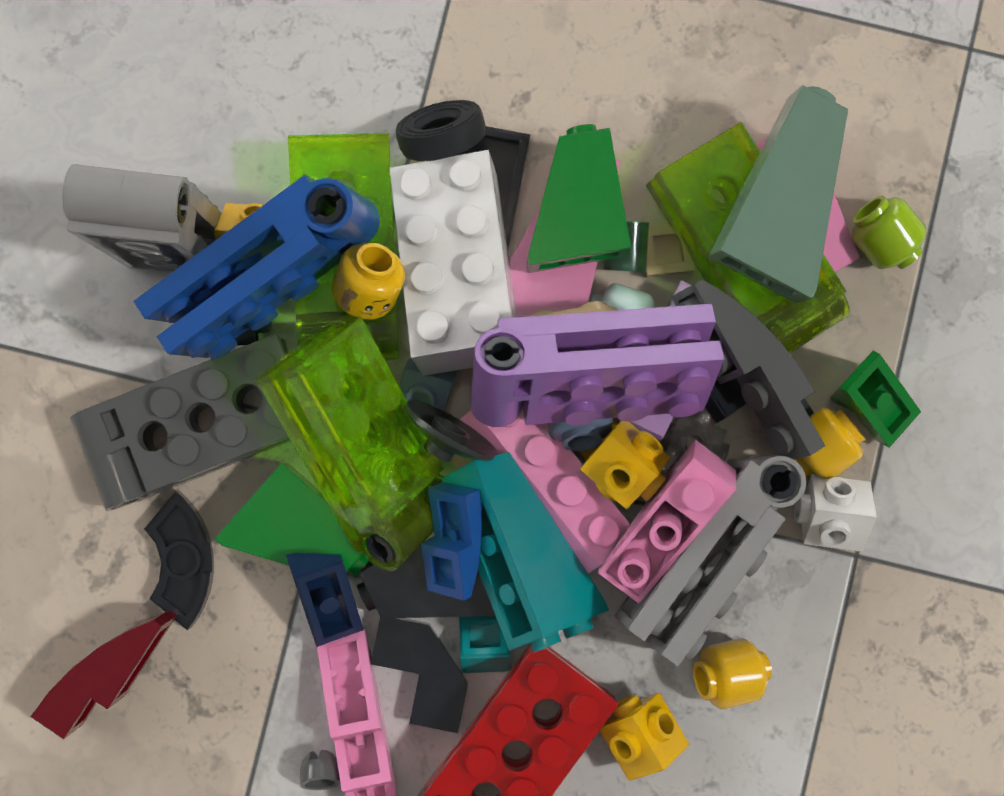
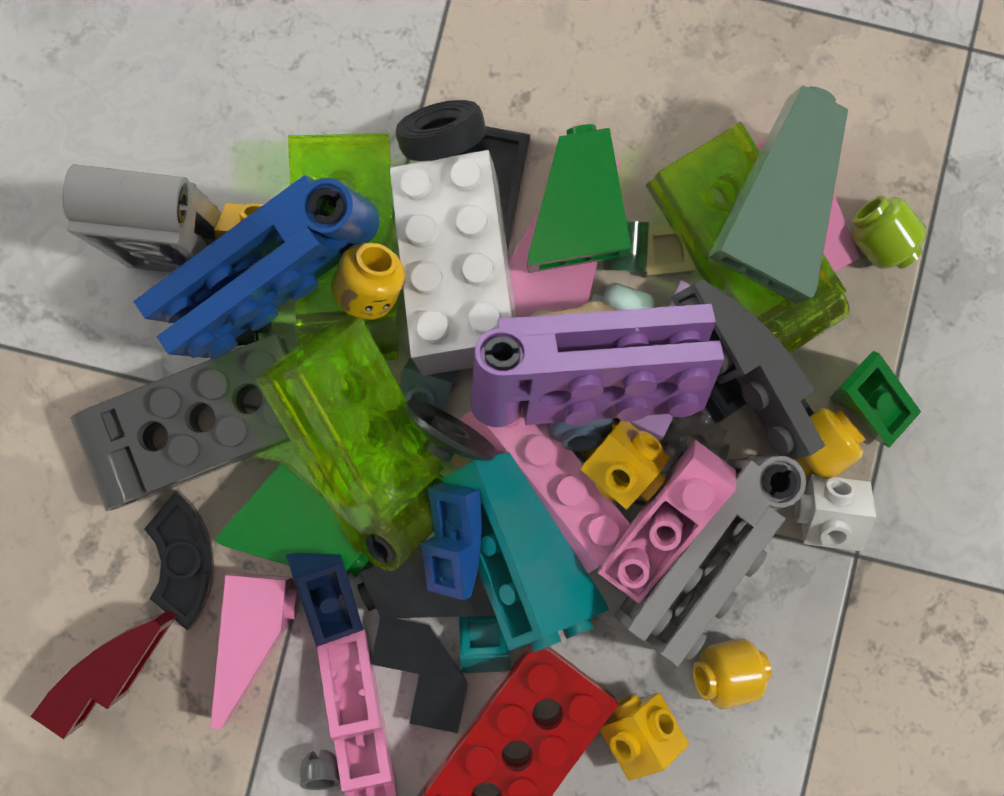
(251, 625): none -> bright pink slope

